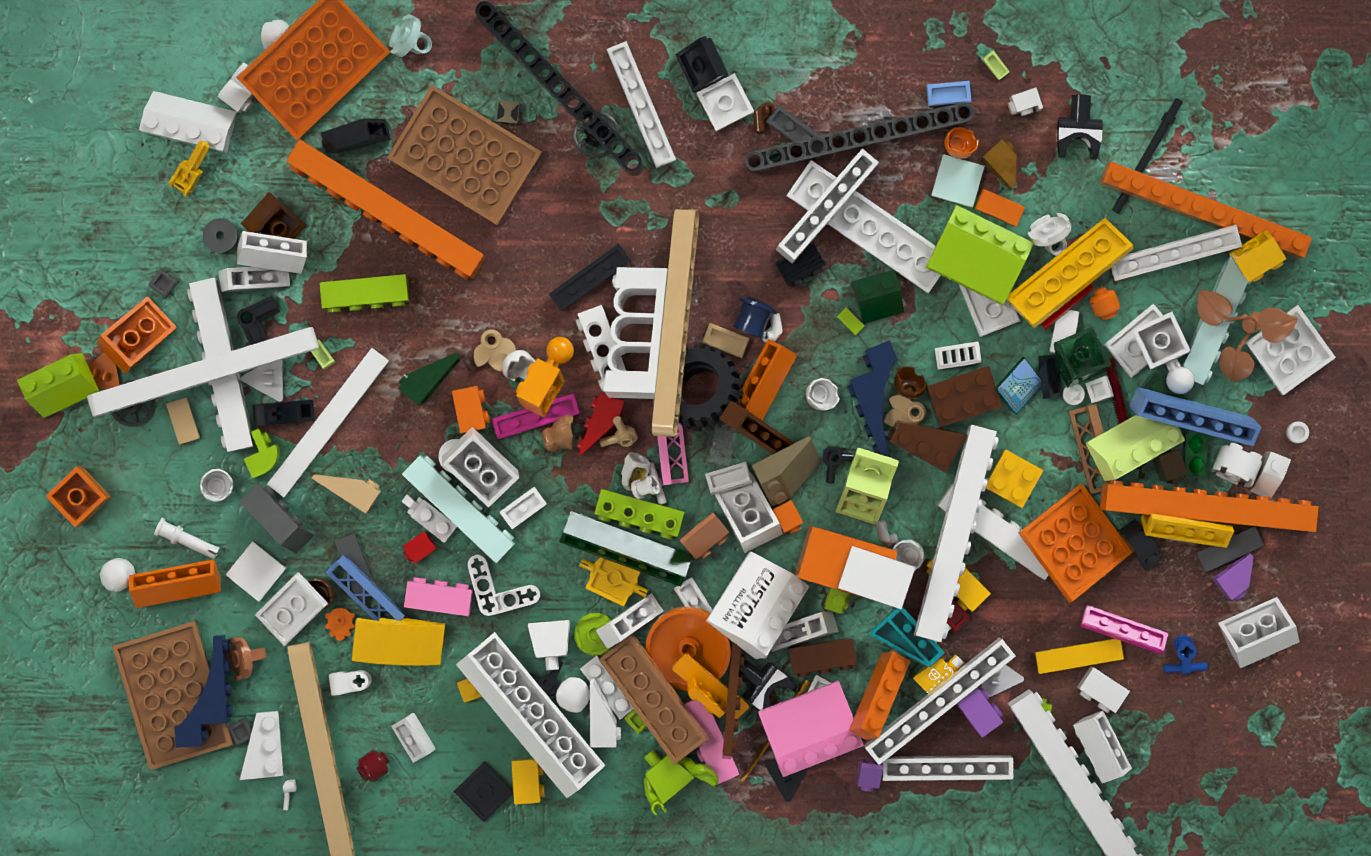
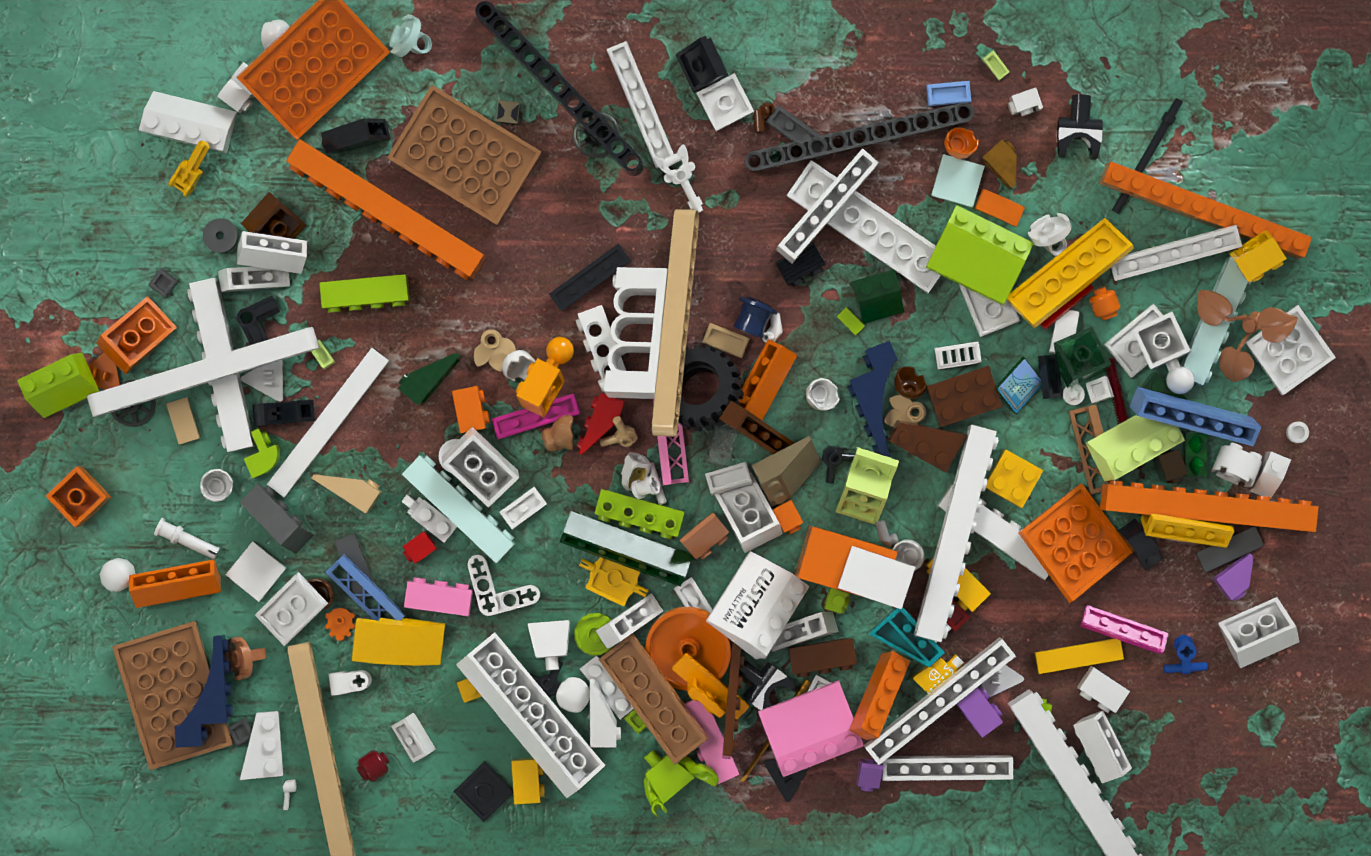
(681, 175): none -> white piece

